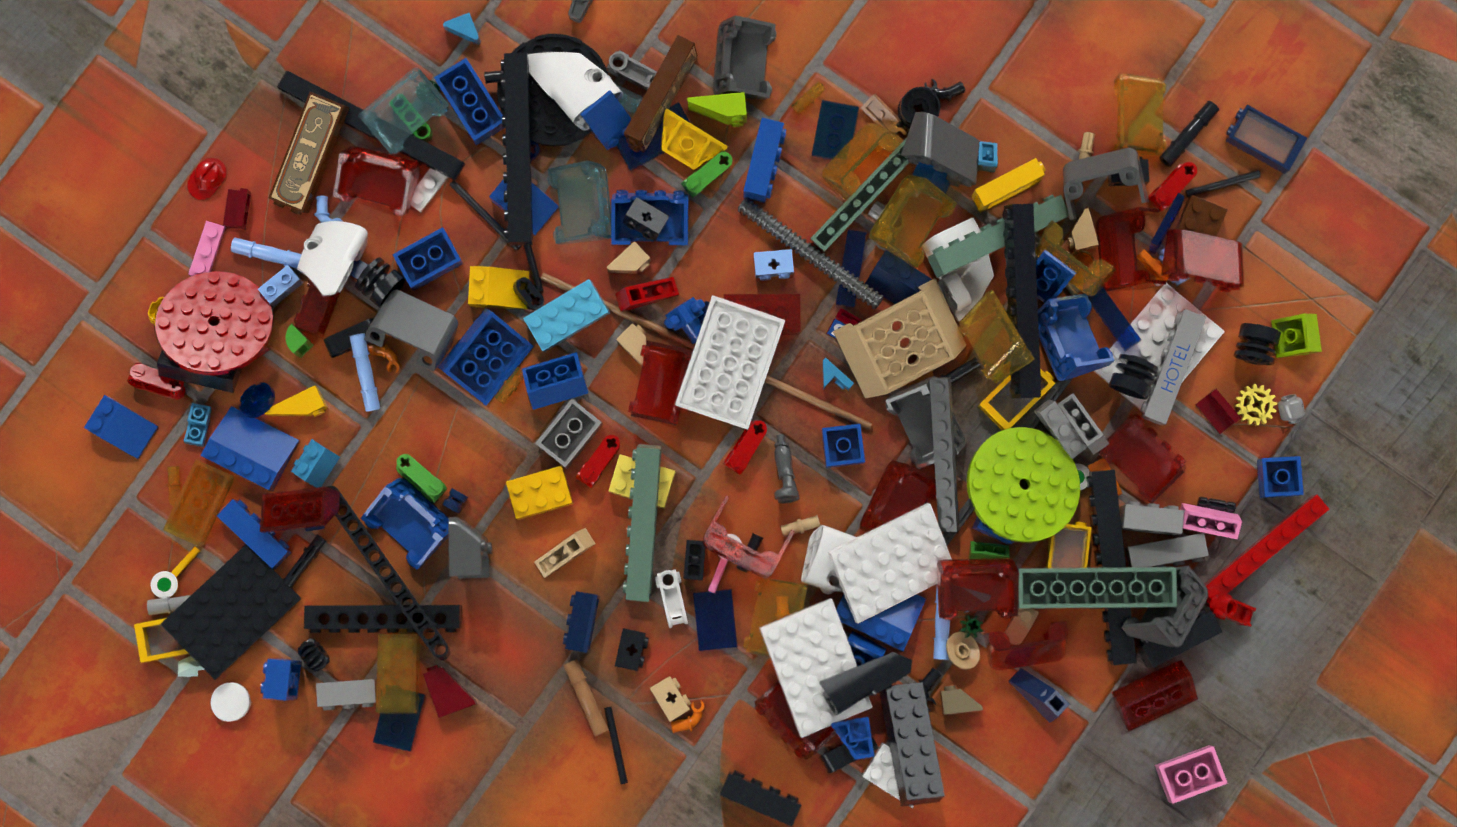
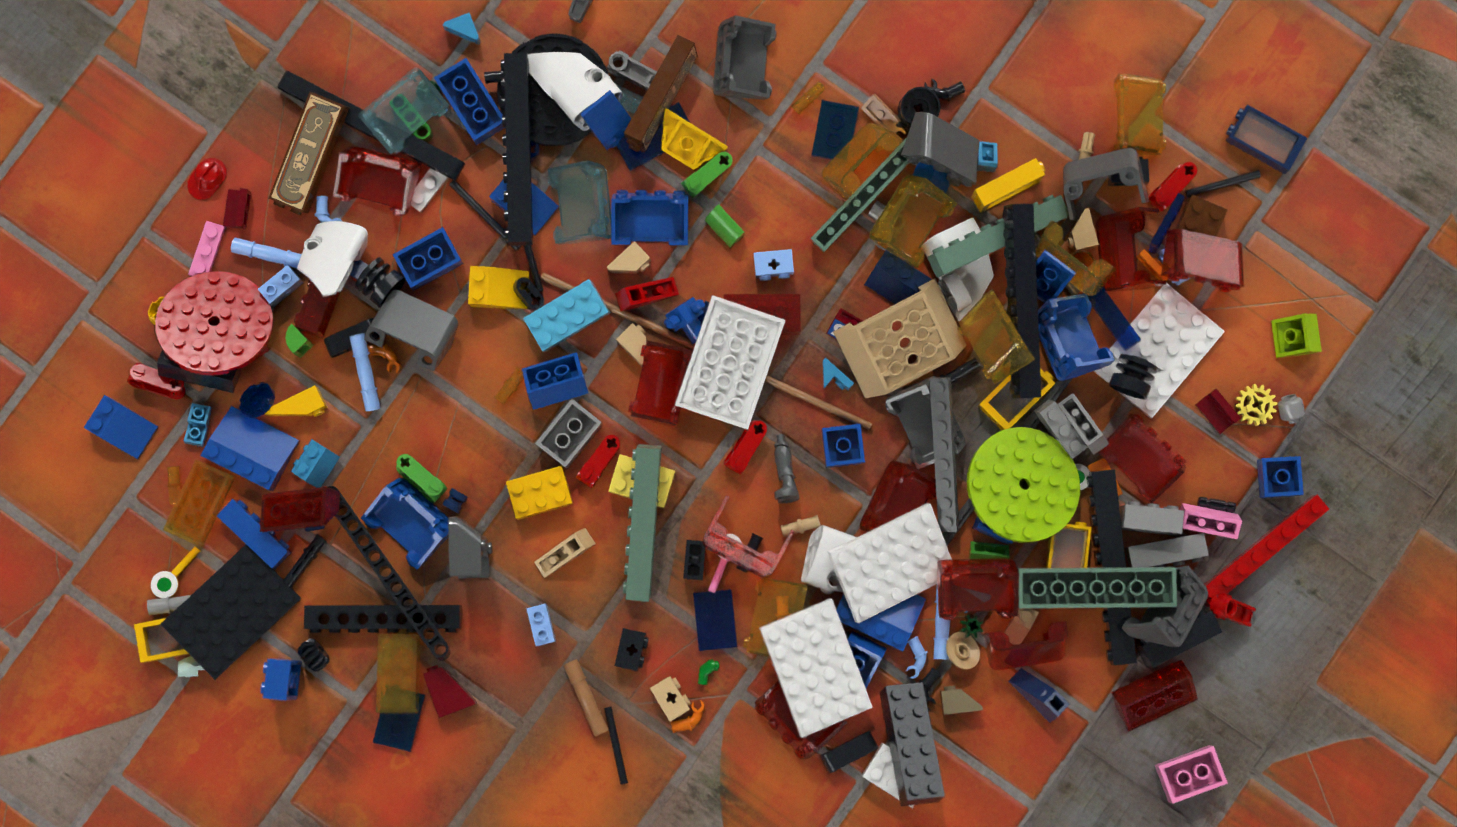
(230, 701): white tile -> none
(346, 694): light grey brick -> none
(485, 356): blue slope -> none
(541, 625): none -> light blue brick
(581, 621): dark blue slope -> none
(643, 211): brick -> none
(672, 598): white piece -> none
(706, 669): none -> green arm
(723, 108): lime slope -> none
(724, 226): none -> bright green brick
(761, 799): black brick -> none
(762, 164): blue brick -> none
(810, 253): dark grey piece -> none
(851, 261): clear blue tile -> none
(856, 736): blue slope -> none
(864, 680): black panel -> none
(920, 655): none -> light blue piece
(1173, 367): light grey brick -> none
(1189, 133): black piece -> none
(1257, 344): black wheel -> none

